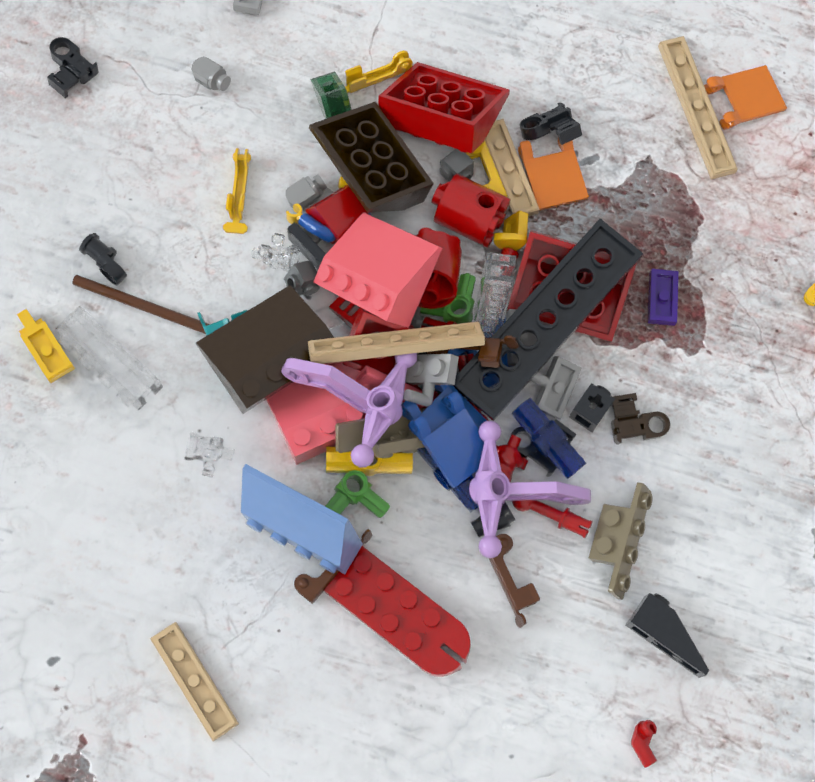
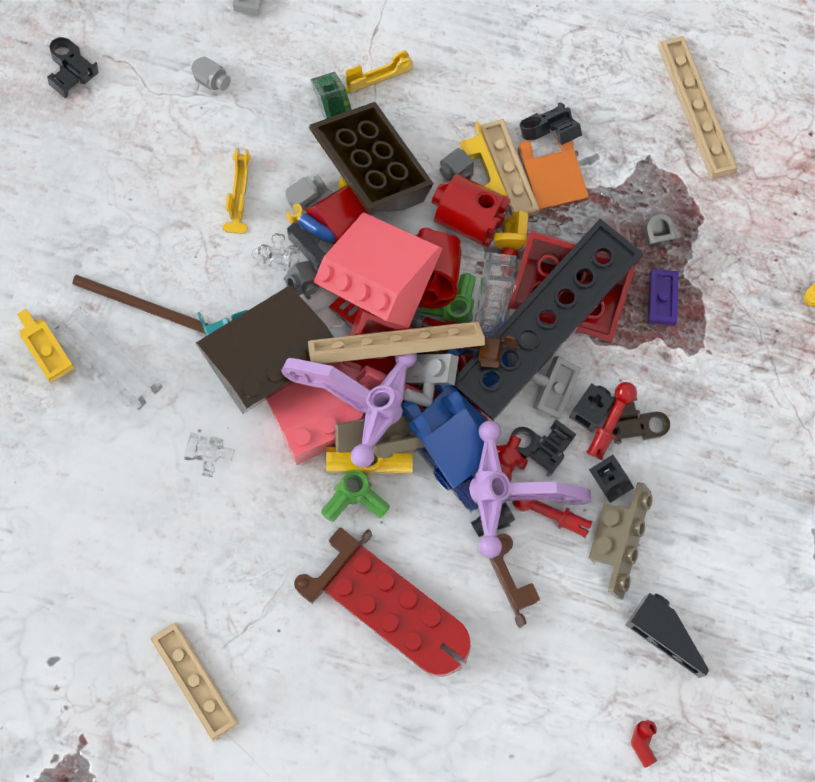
(104, 258): black connector -> none
(298, 521): medium blue slope -> none
(443, 106): red slope -> none
(548, 438): clear blue piece -> none
(612, 482): none -> black brick
(625, 394): none -> red pin
(659, 229): none -> plate
(750, 94): orange flag -> none

